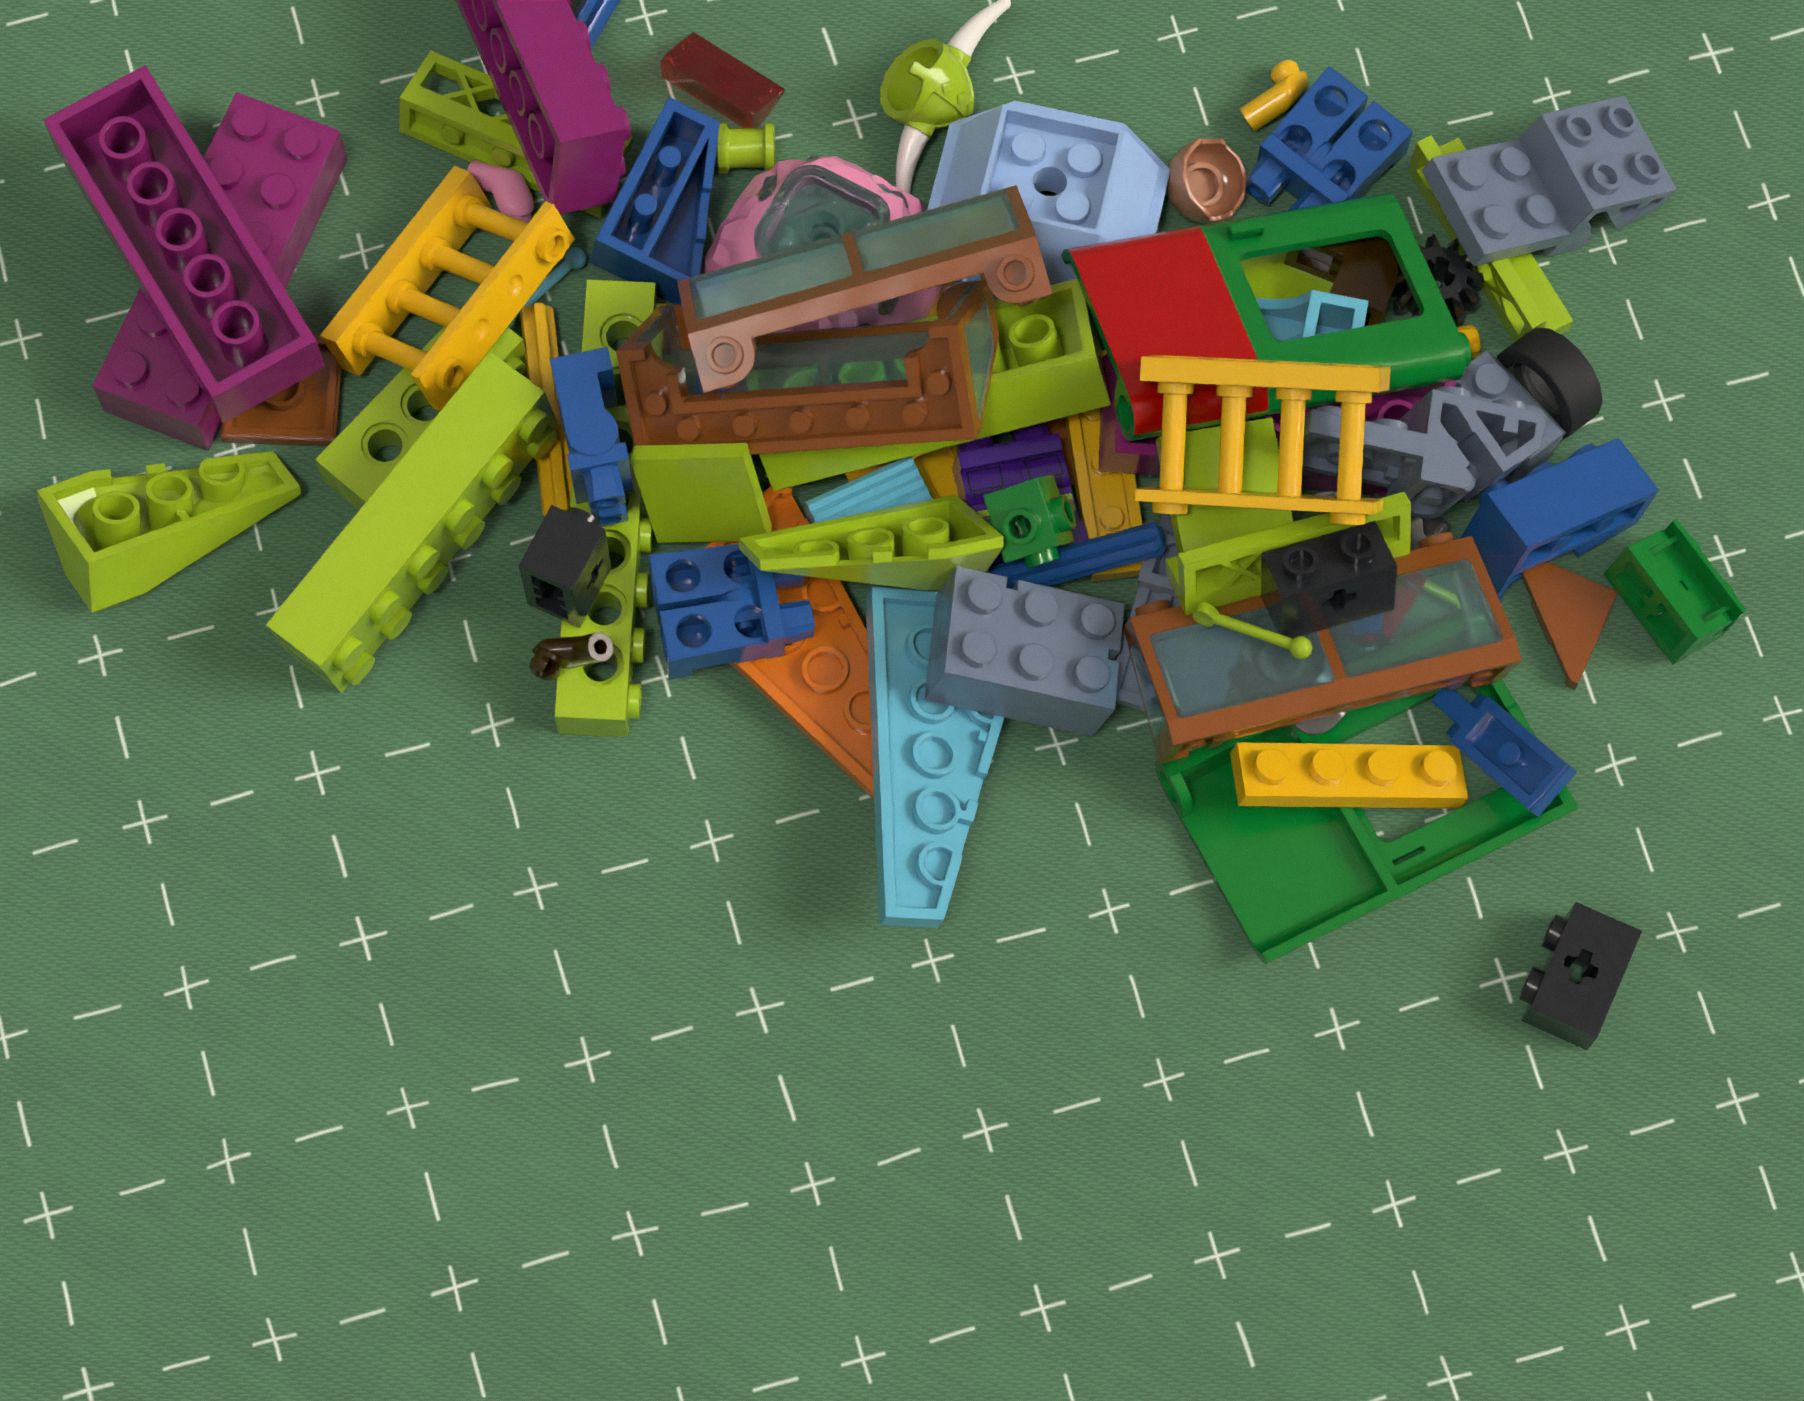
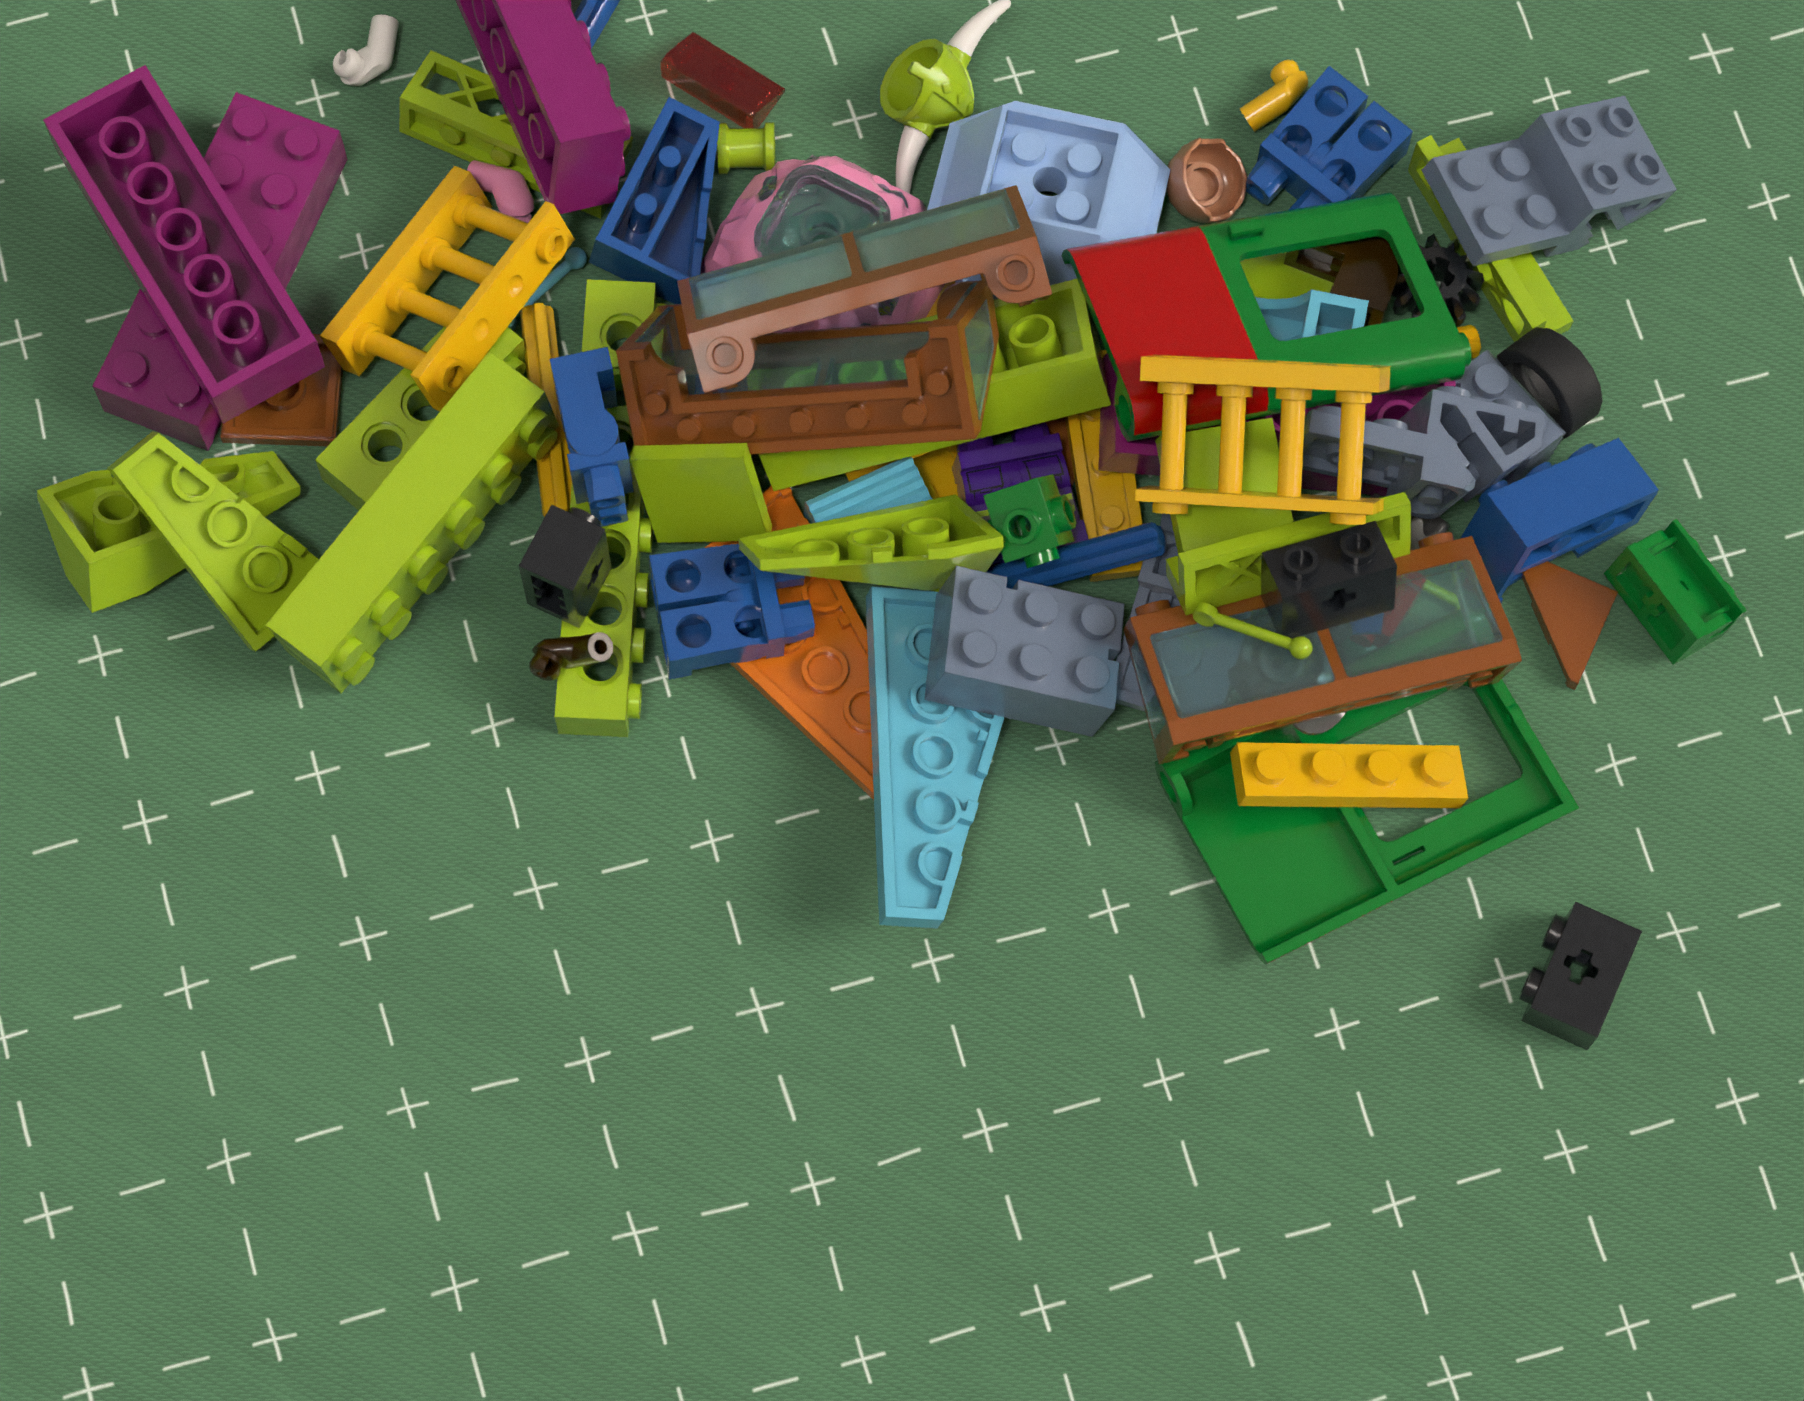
(218, 537): none -> lime wing
(372, 60): none -> white arm
(1505, 749): blue hinge -> none

